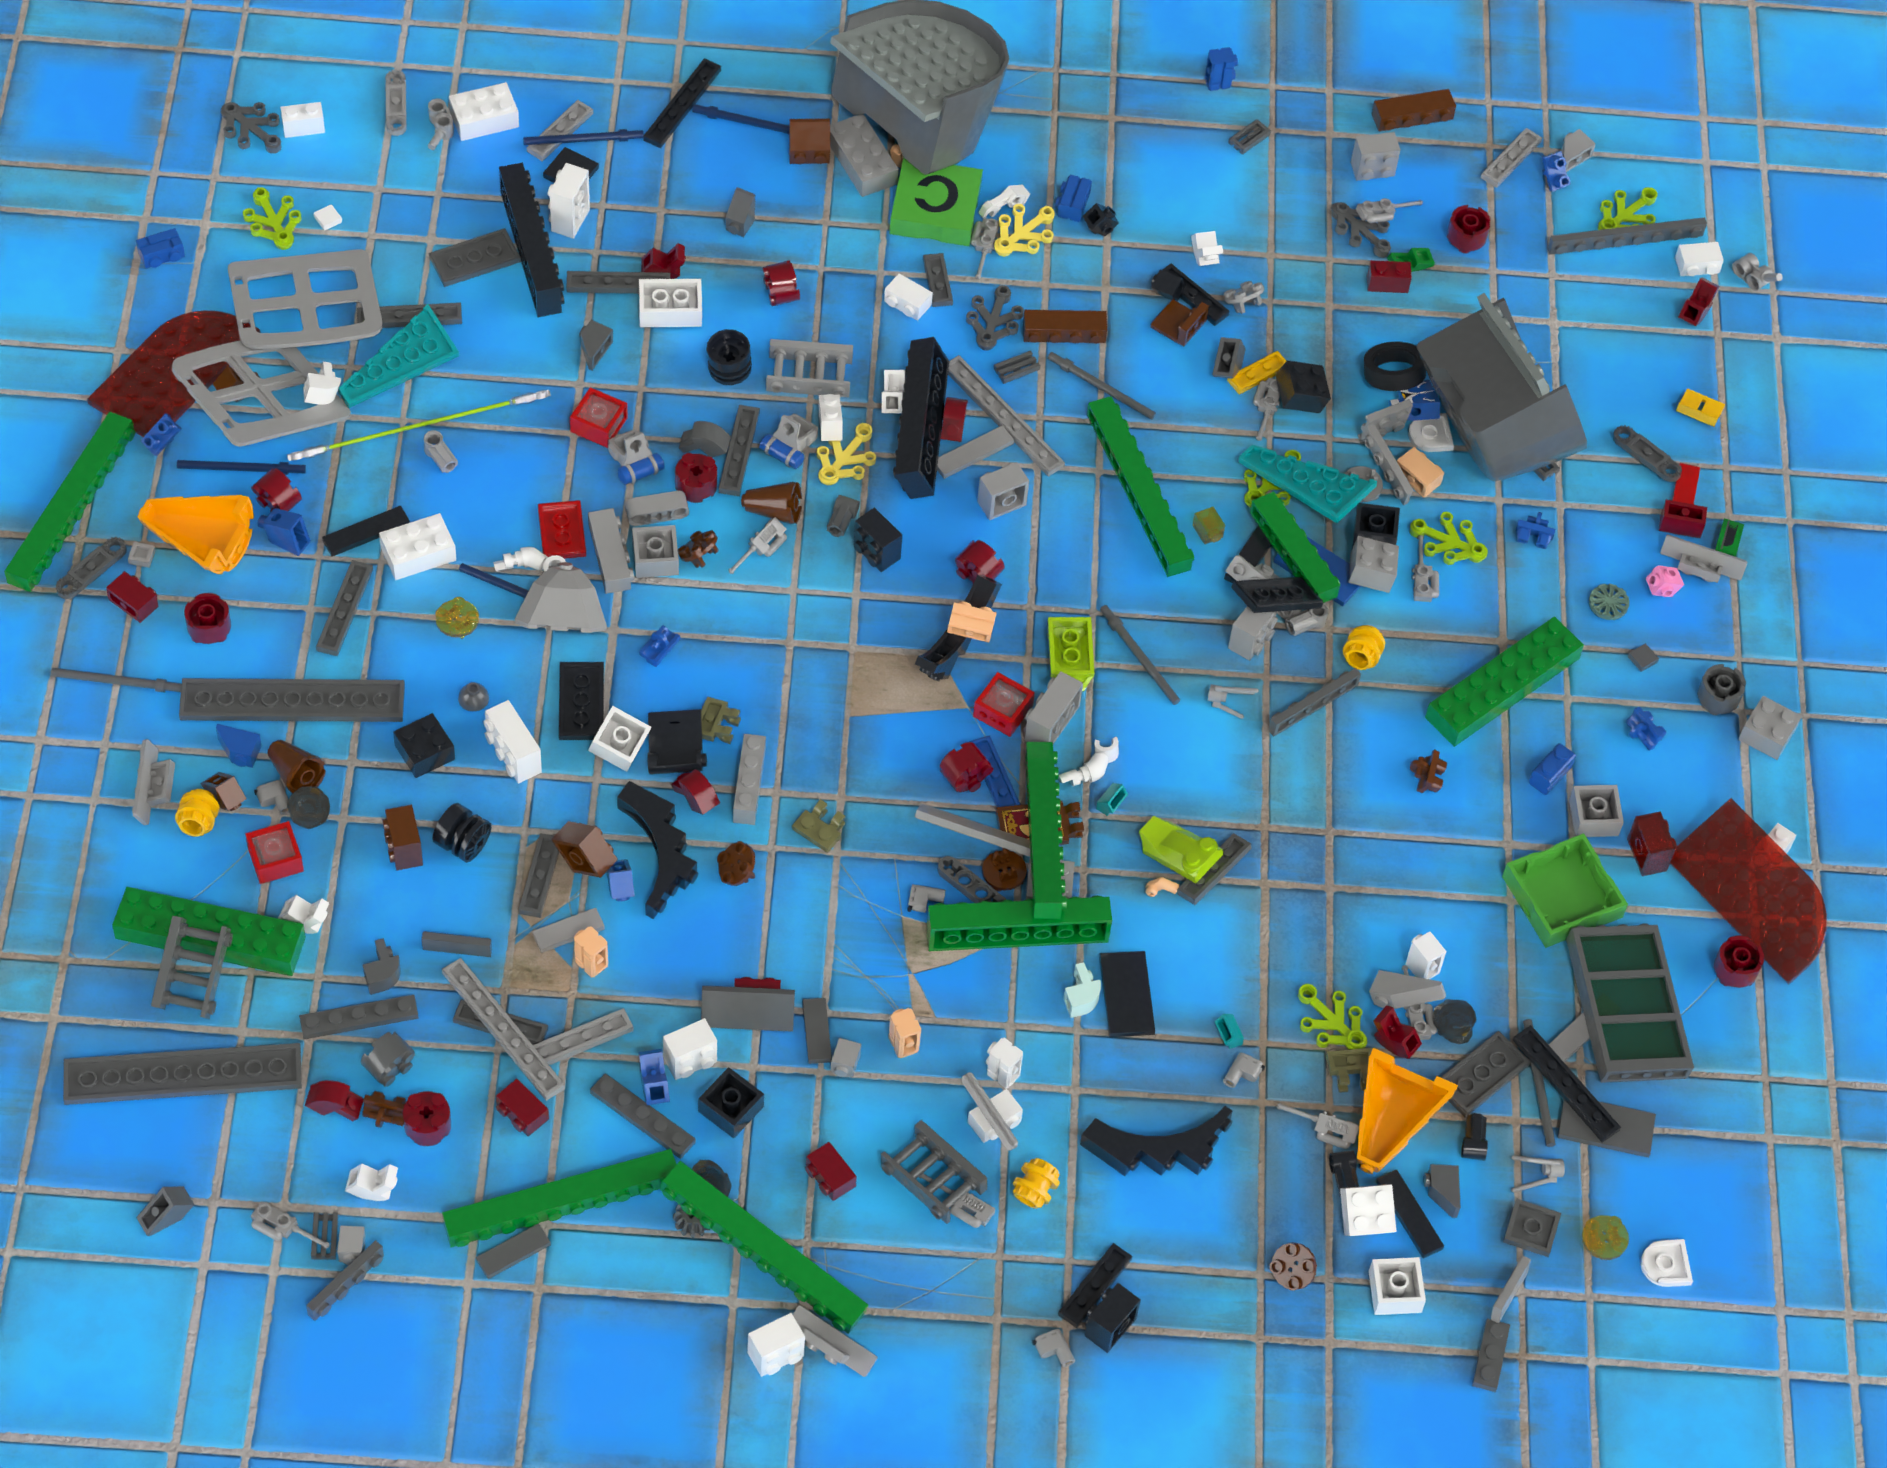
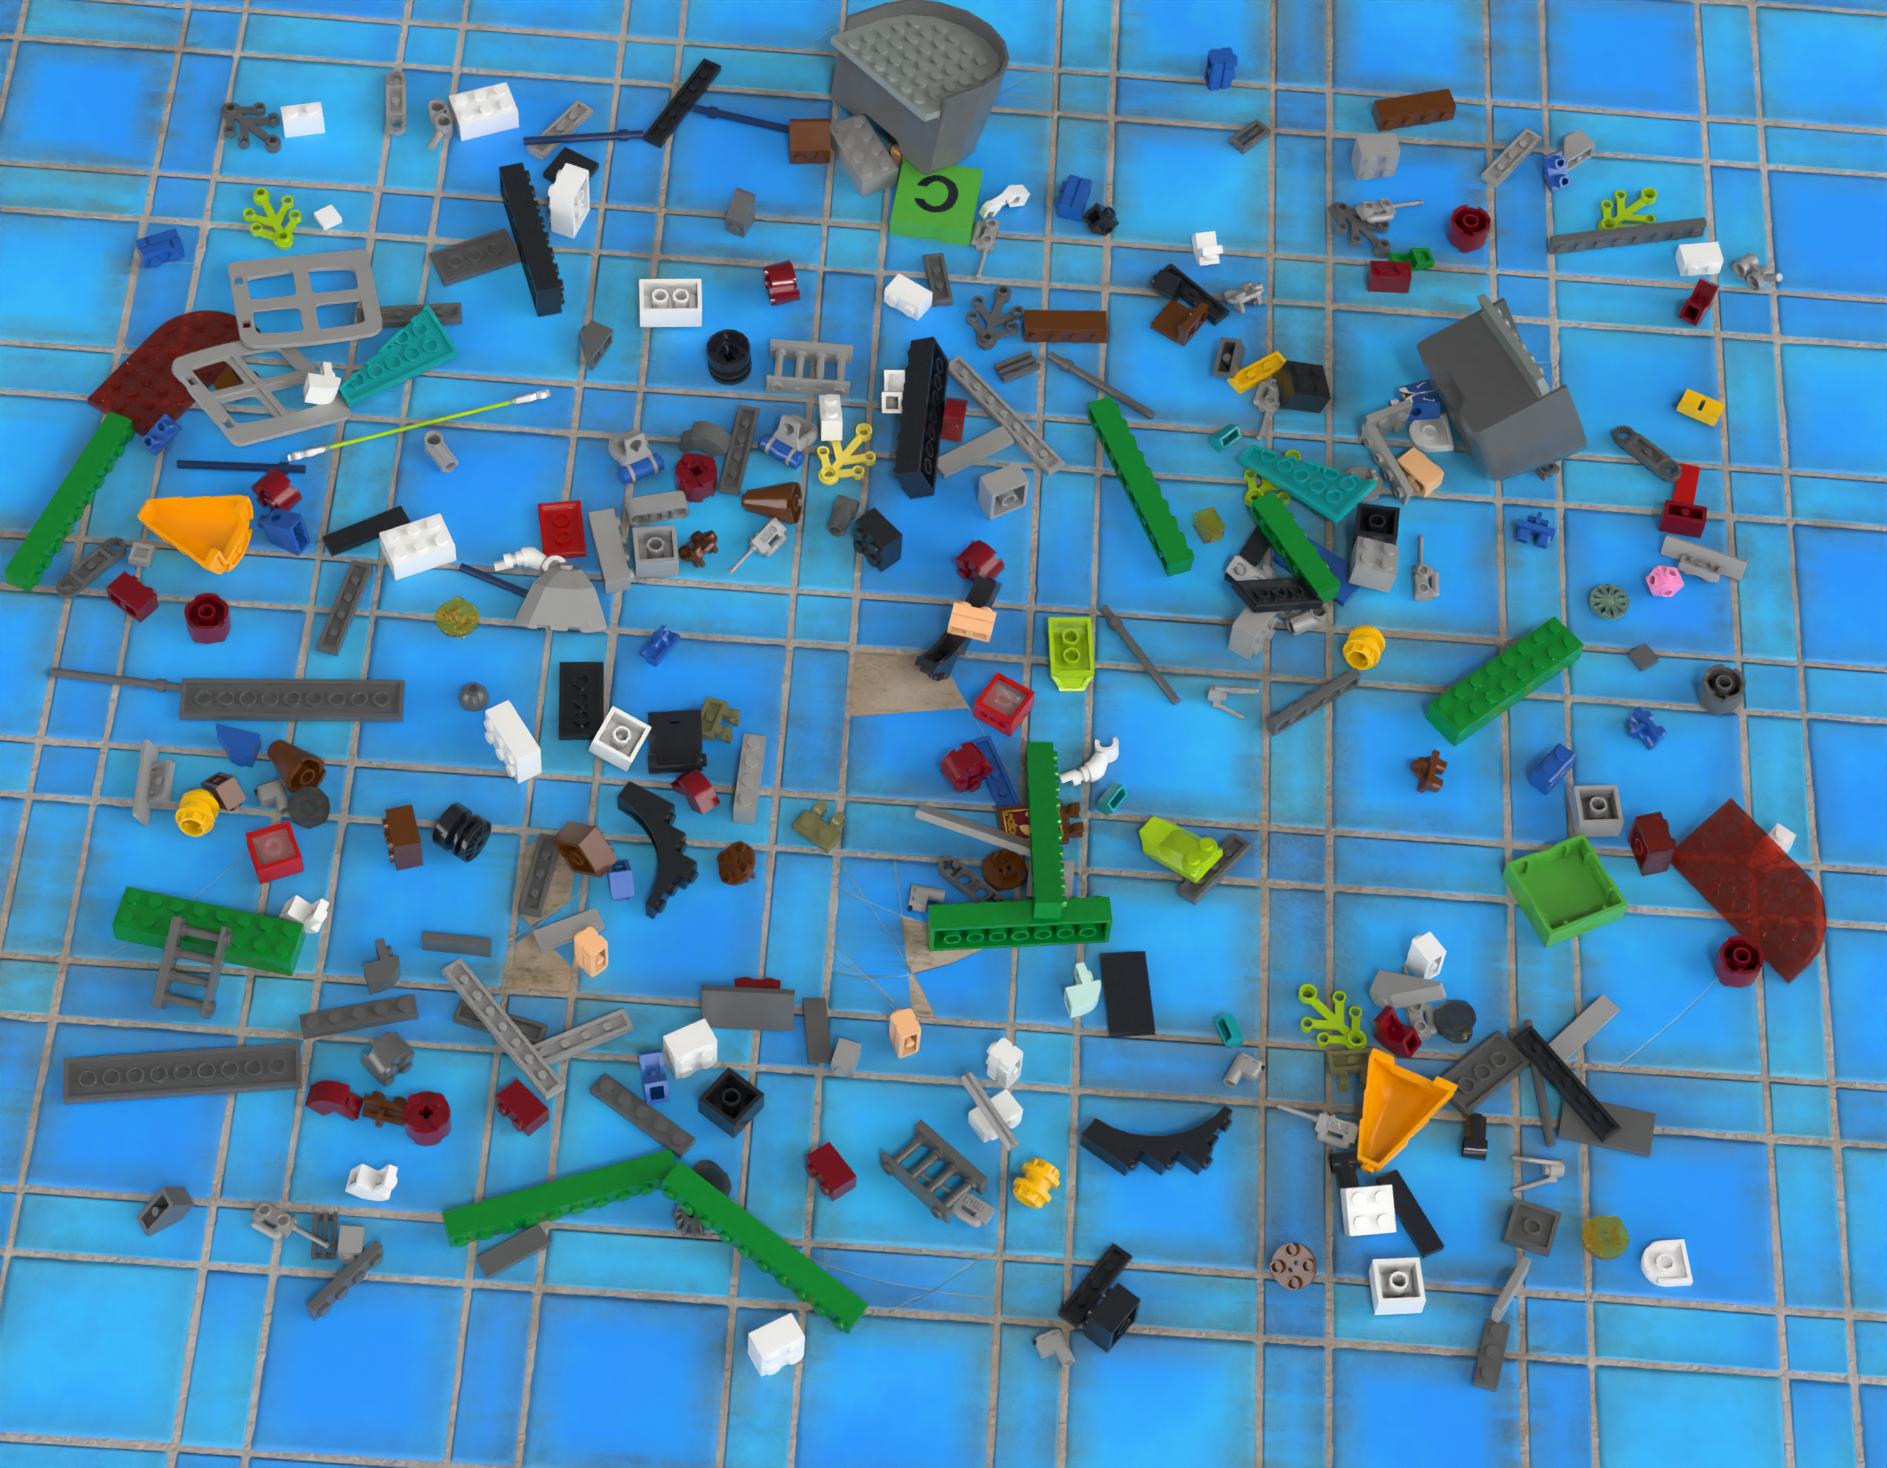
(424, 745): black brick -> none
(598, 417): red piece -> none
(608, 281): dark grey plate -> none
(663, 262): dark red brick -> none
(833, 1343): light grey bracket -> none
(1023, 232): light yellow plant -> none
(1053, 709): light grey brick -> none
(1161, 883): light nougat arm -> none
(1231, 430): none -> teal piece
(1394, 380): black tyre -> none
(1444, 1187): dark grey slope -> none
(1451, 540): lime plant -> none
(1629, 1003): window -> none
(1729, 537): green slope -> none
(1770, 727): light grey brick -> none

